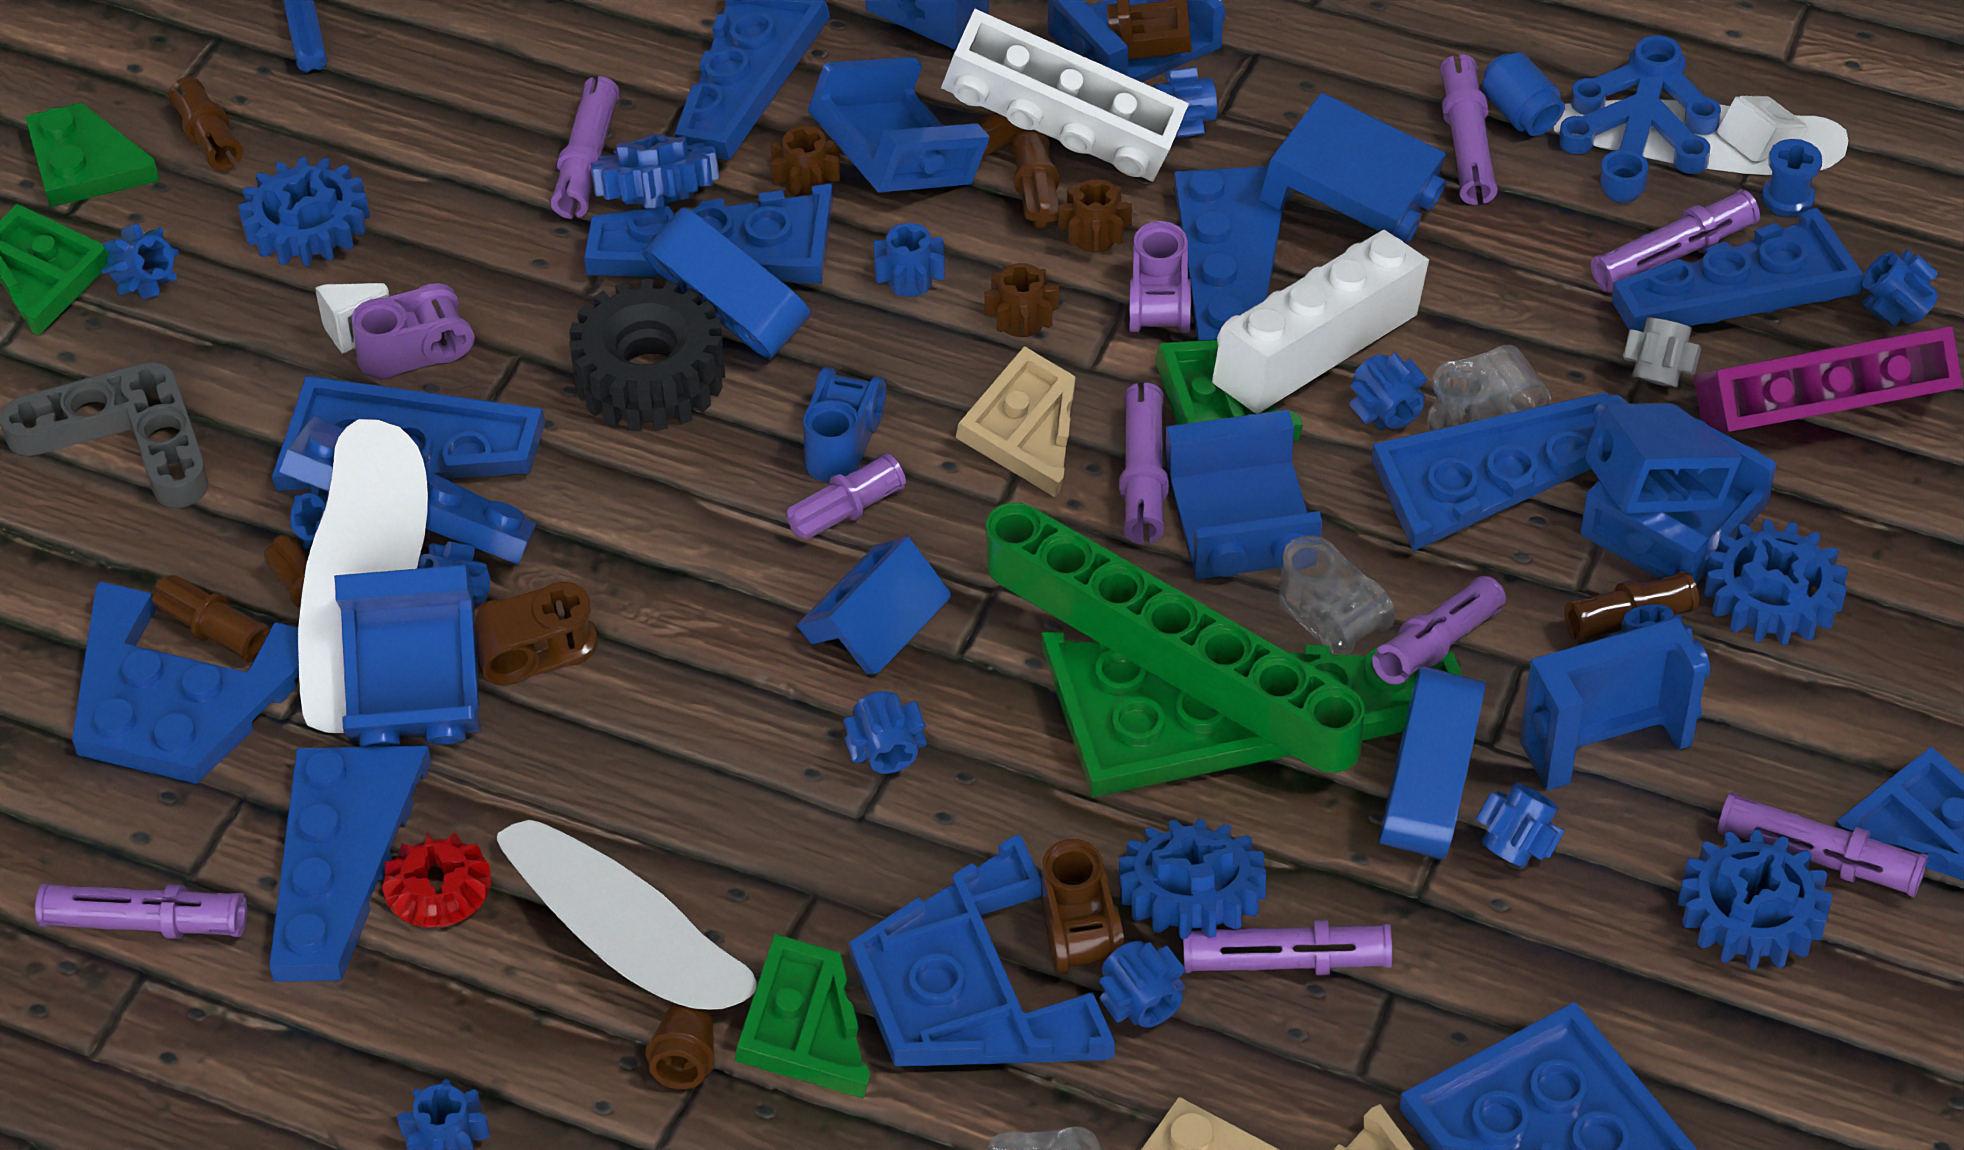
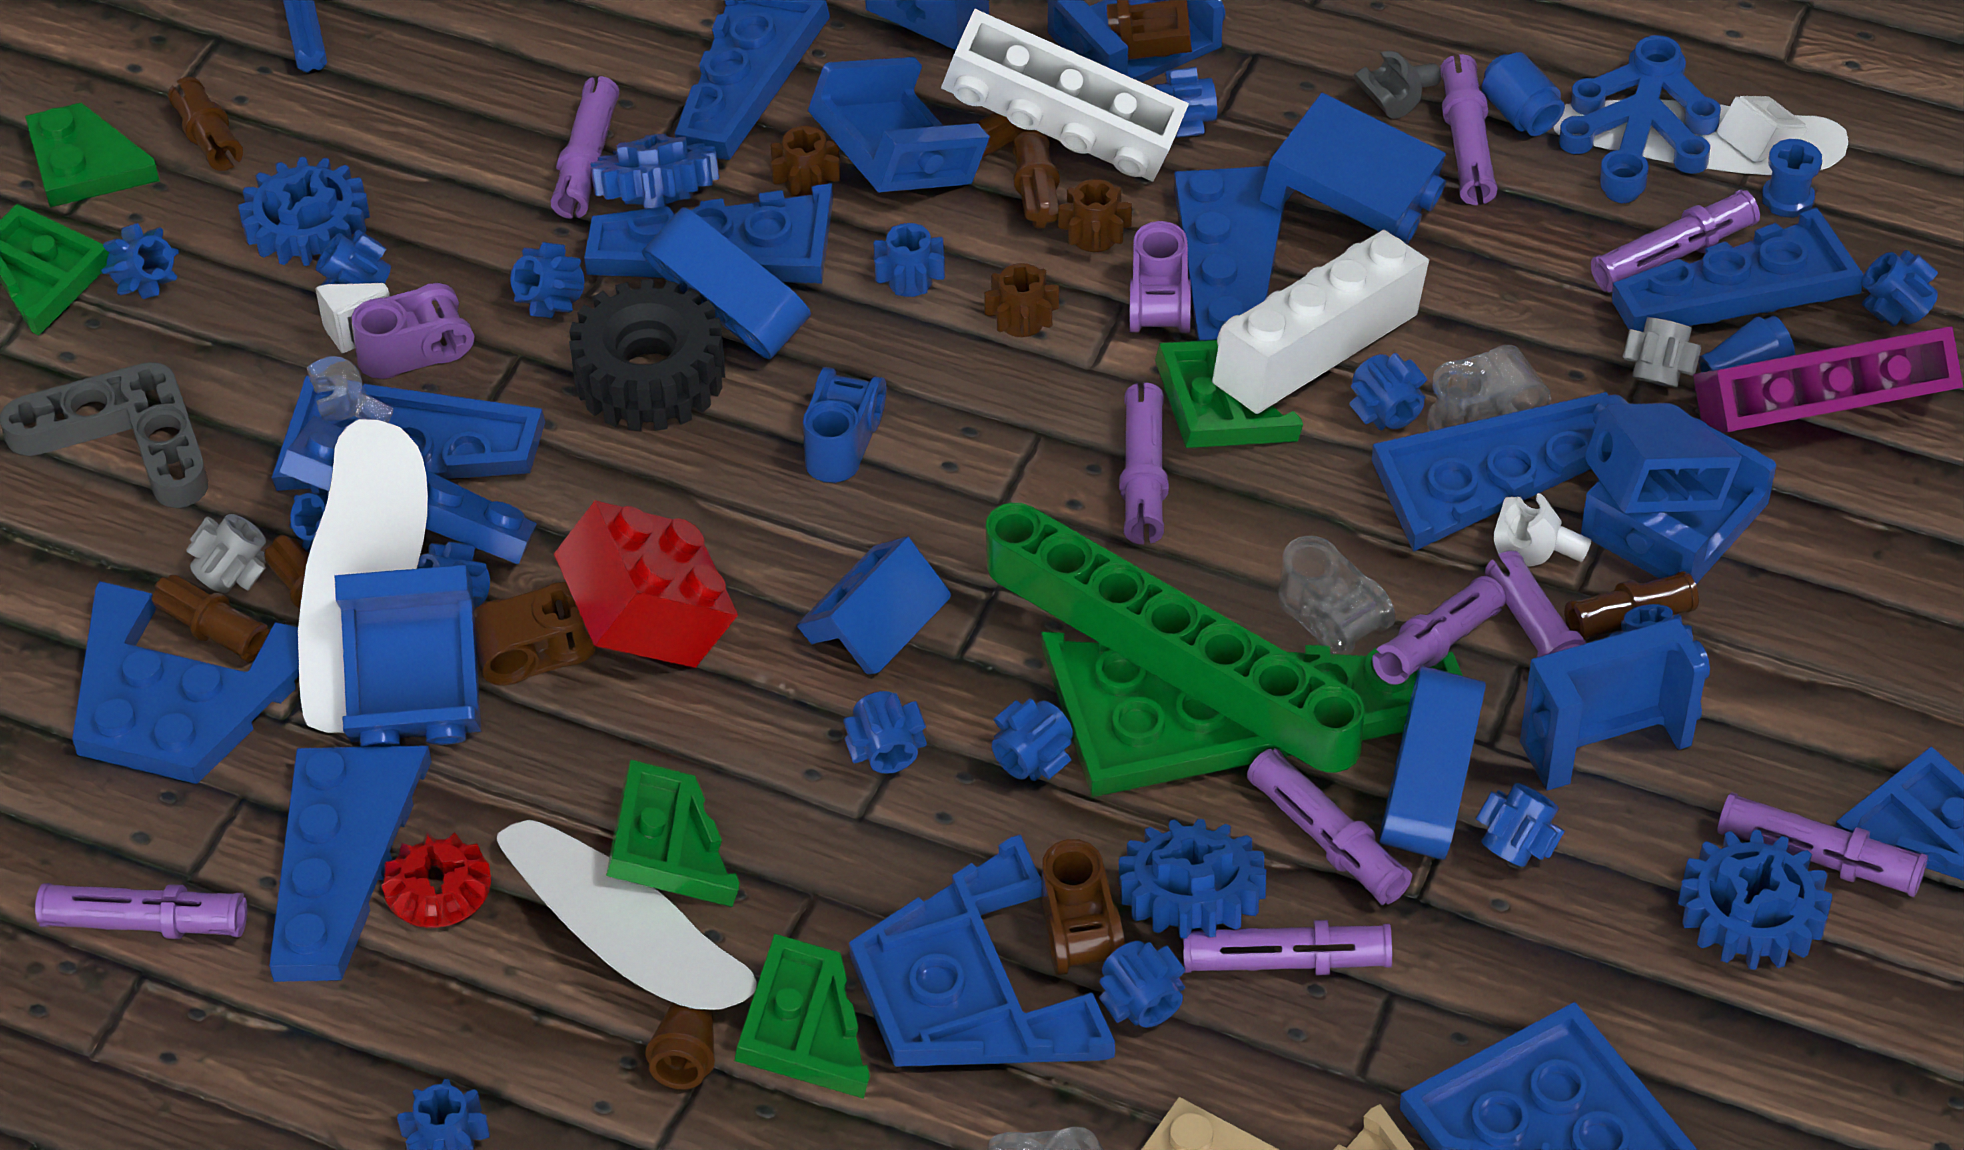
(227, 553): none -> light grey gear
(349, 392): none -> clear piece
(353, 260): none -> blue gear
(547, 280): none -> blue gear
(645, 584): none -> red brick
(667, 837): none -> green wing
(846, 497): medium lavender axle -> none
(1024, 420): tan wing -> none
(1032, 739): none -> blue gear
(1237, 492): blue panel -> none
(1346, 842): none -> medium lavender pin
(1397, 84): none -> dark grey piece
(1532, 606): none -> medium lavender pin
(1536, 532): none -> white piece
(1752, 343): none -> blue cone
(1775, 582): blue gear -> none

